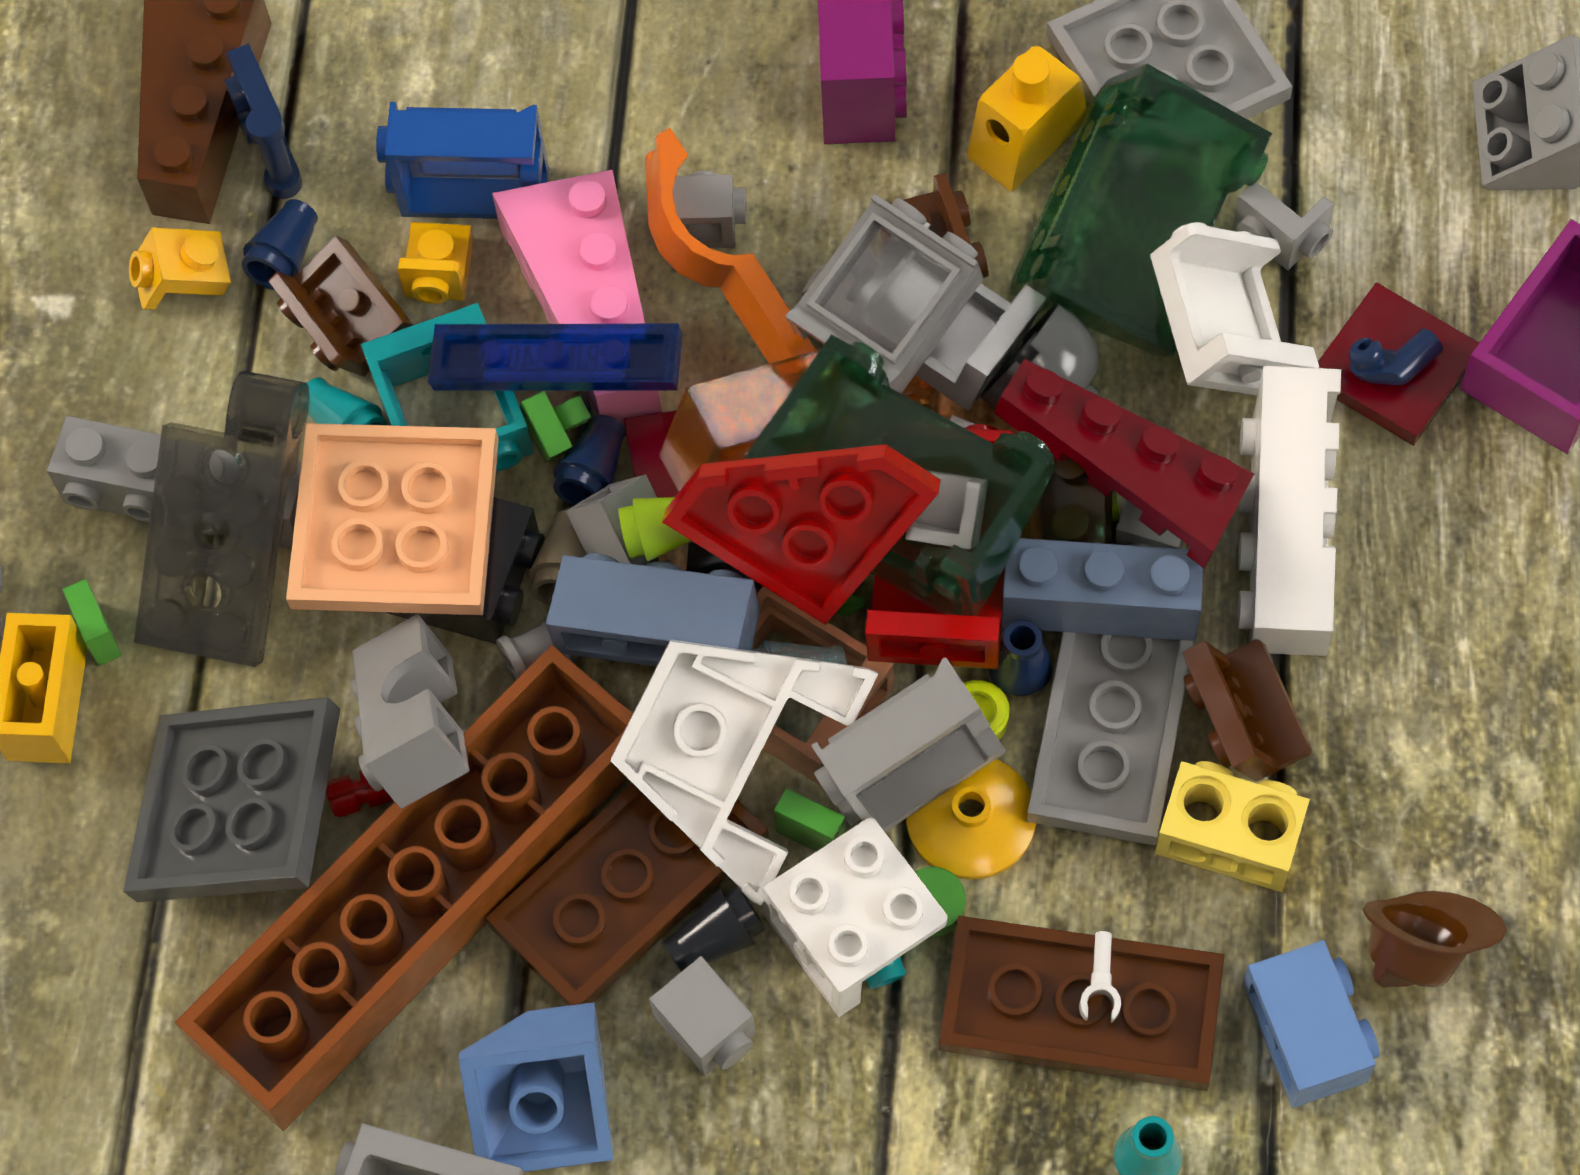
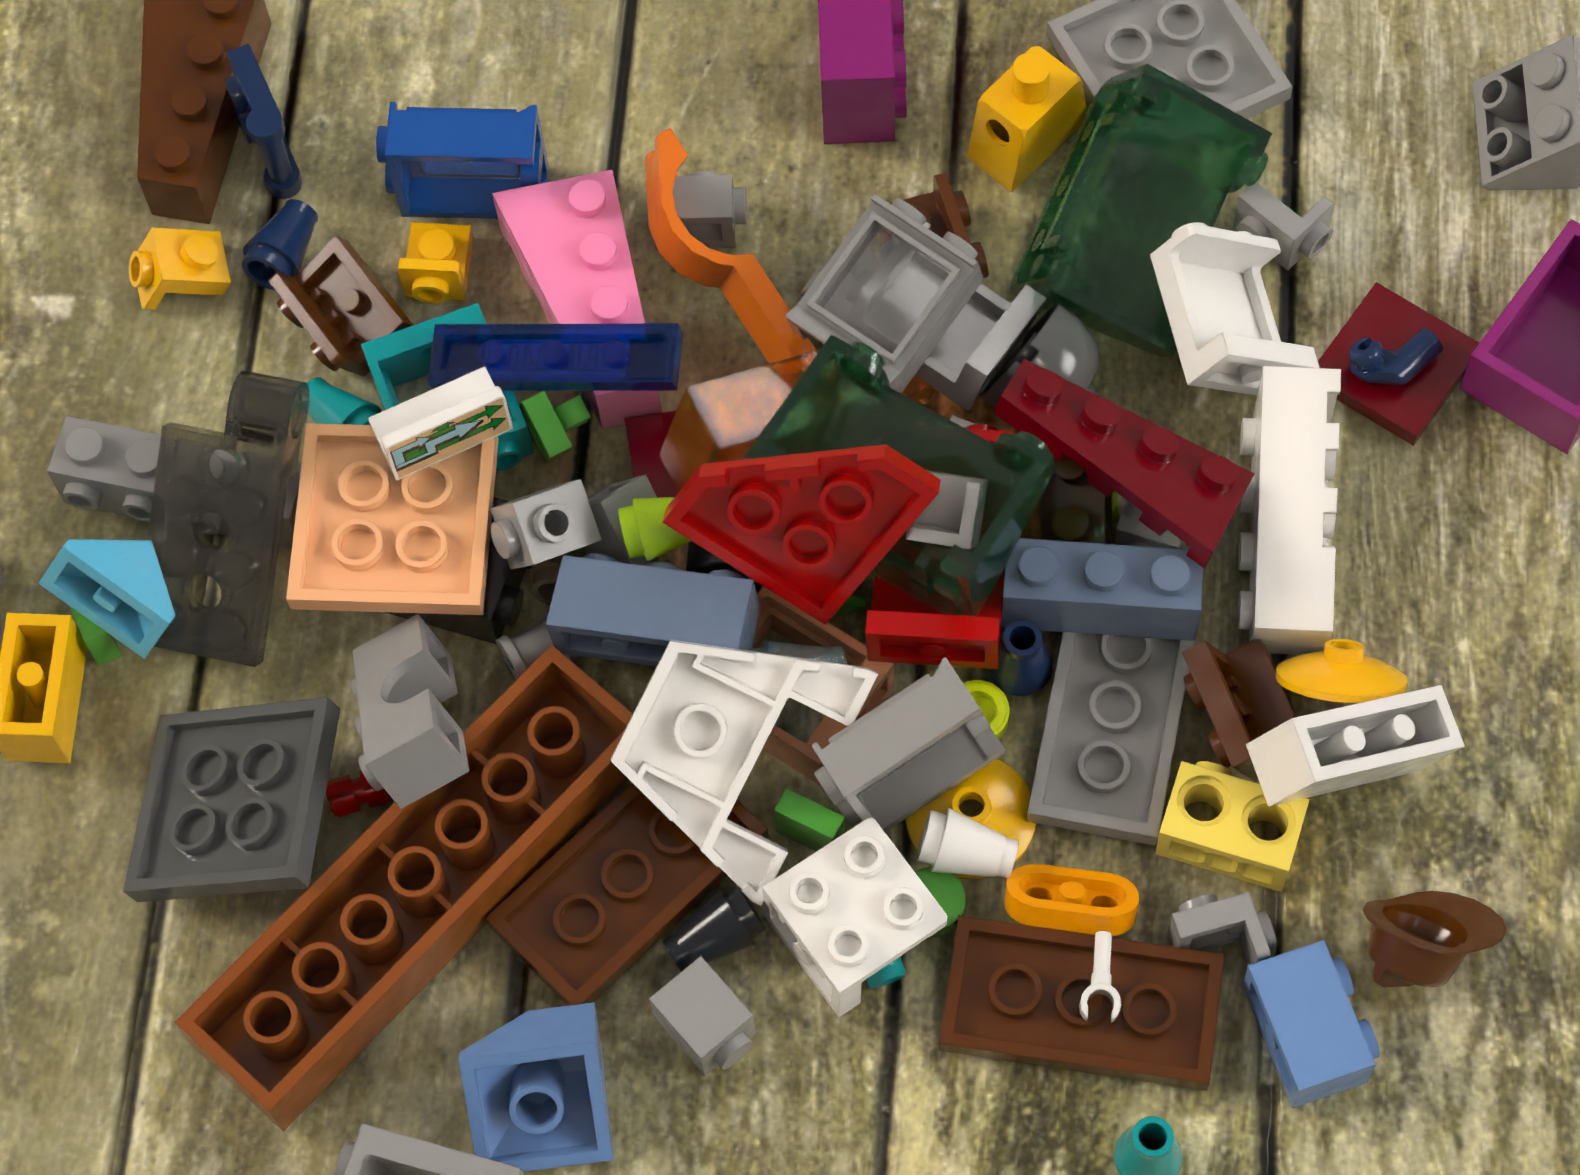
(115, 588): none -> medium azure slope
(441, 423): none -> panel
(544, 525): none -> light grey brick
(591, 461): dark blue cone -> none
(965, 847): none -> white cone
(1071, 899): none -> light orange plate
(1212, 922): none -> light grey bracket
(1341, 674): none -> yellow dish
(1354, 745): none -> white brick

